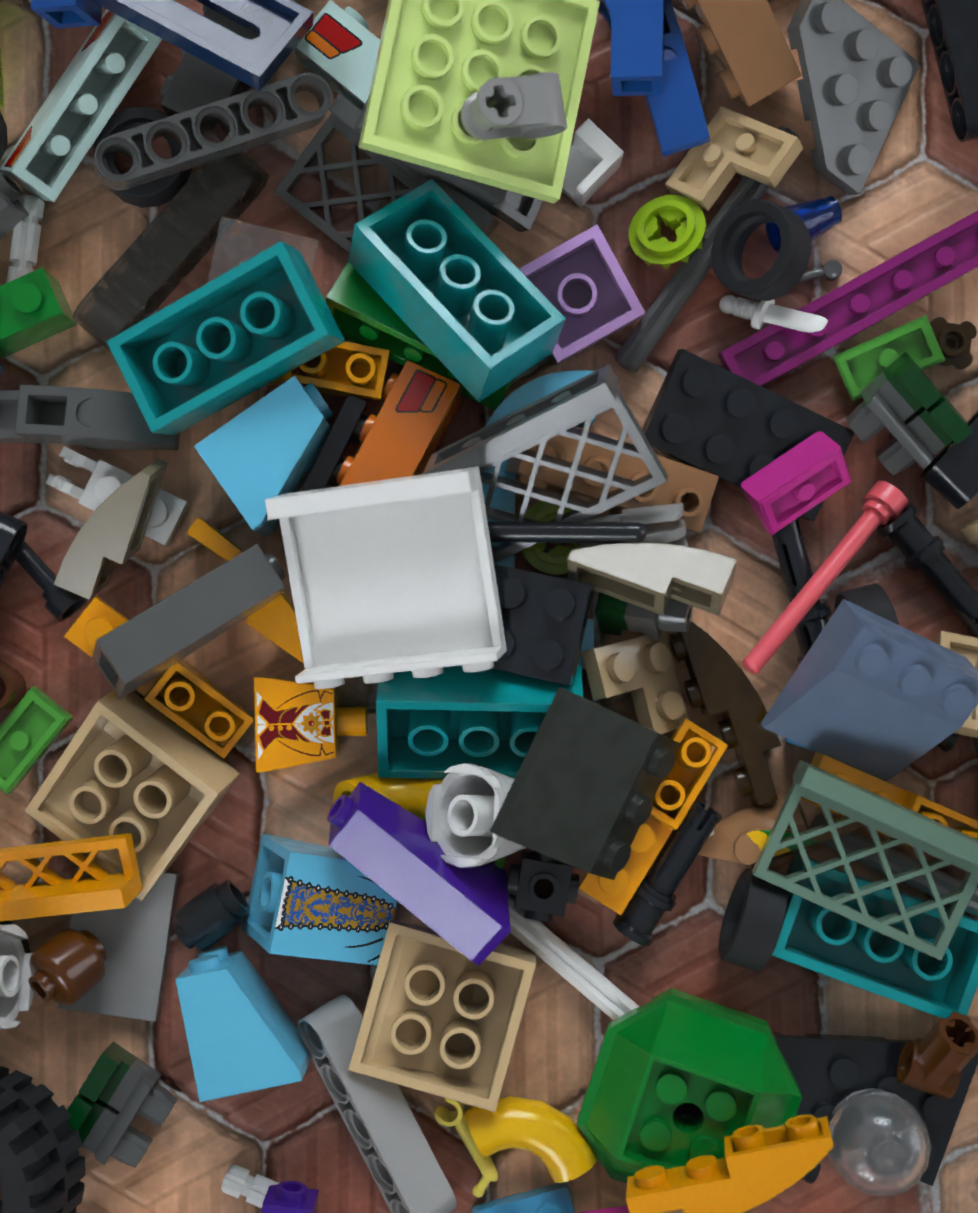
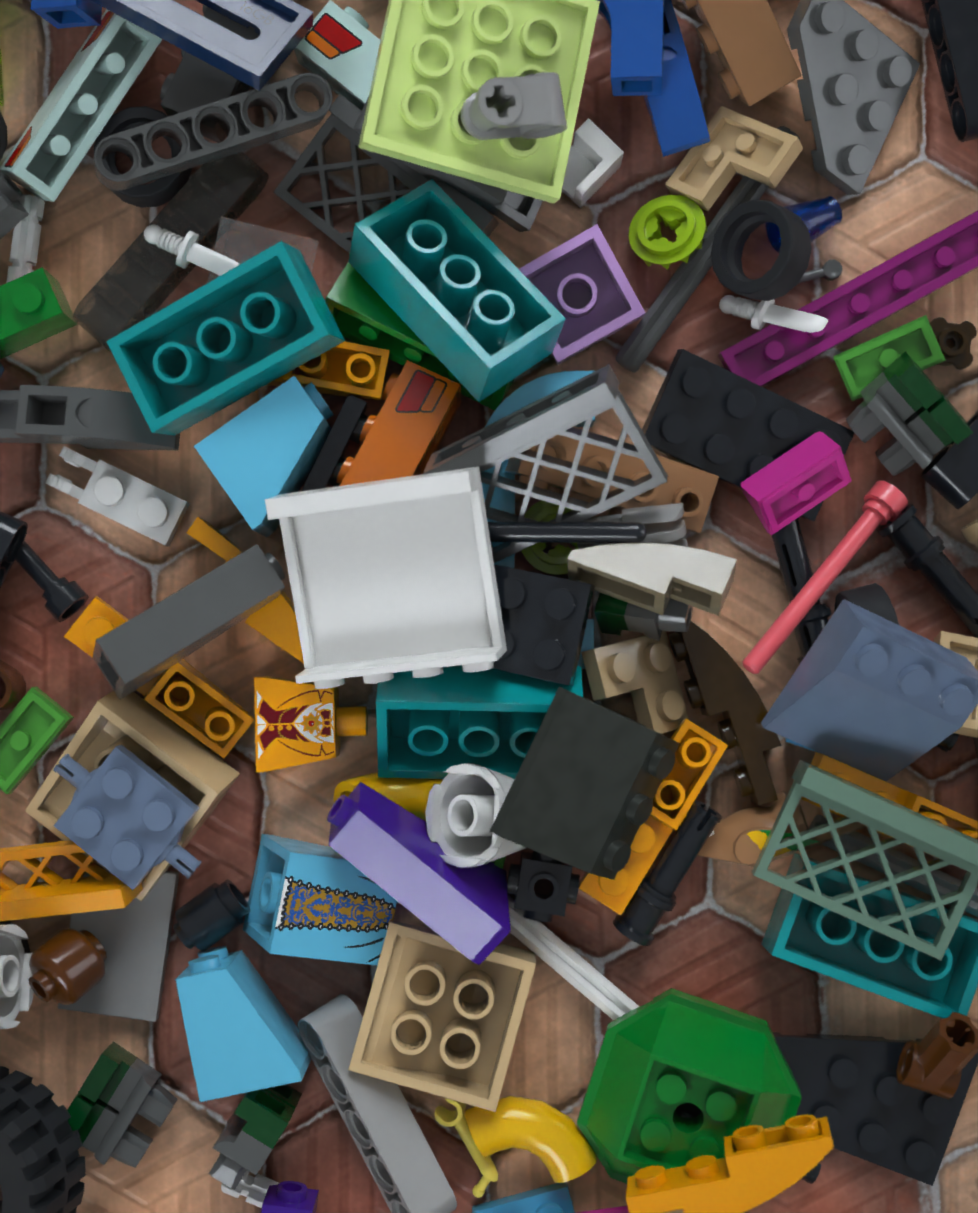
(111, 534): dark tan slope -> none
(126, 816): none -> sand blue plate
(188, 250): none -> white piece
(253, 1132): none -> hips
(752, 922): black tyre -> none
(879, 1142): clear cylinder -> none

